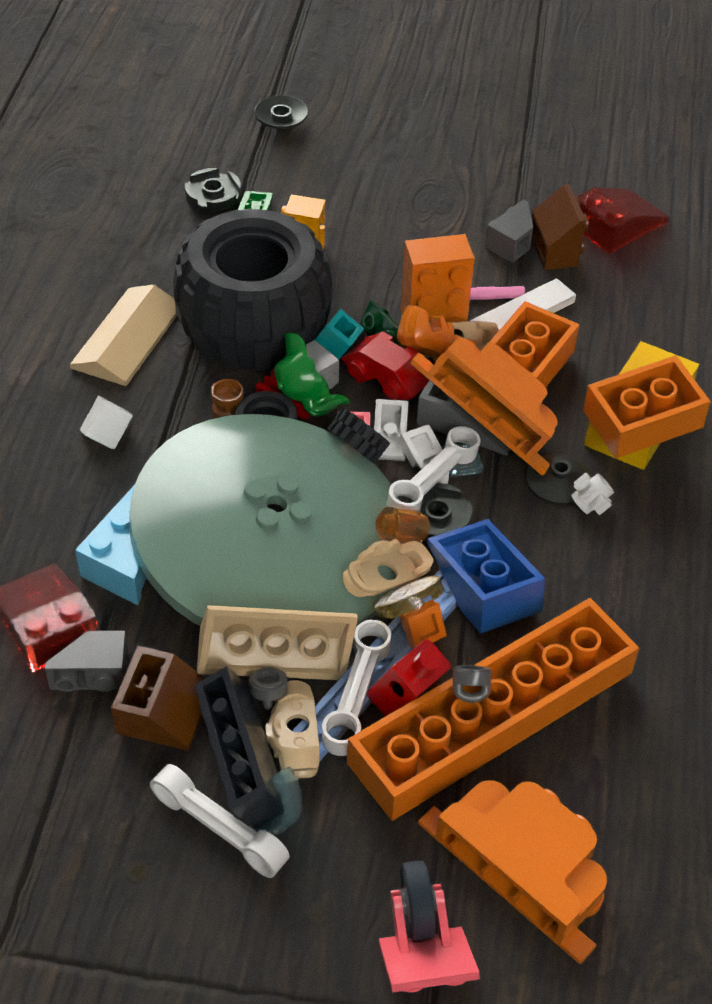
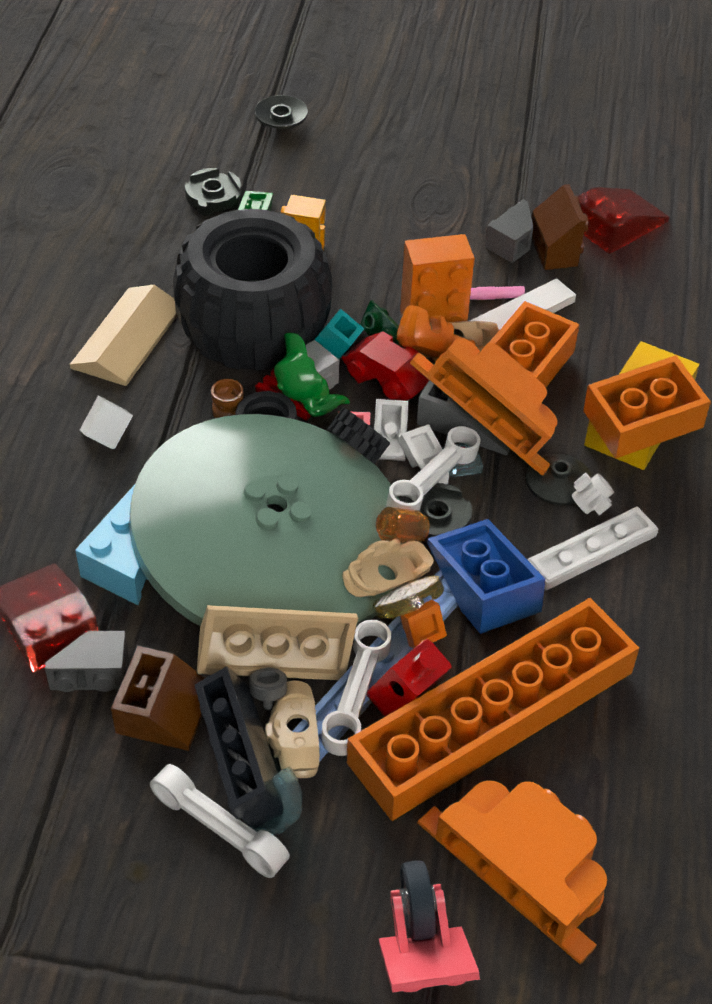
(471, 676): dark grey tile -> none
(593, 547): none -> white tile

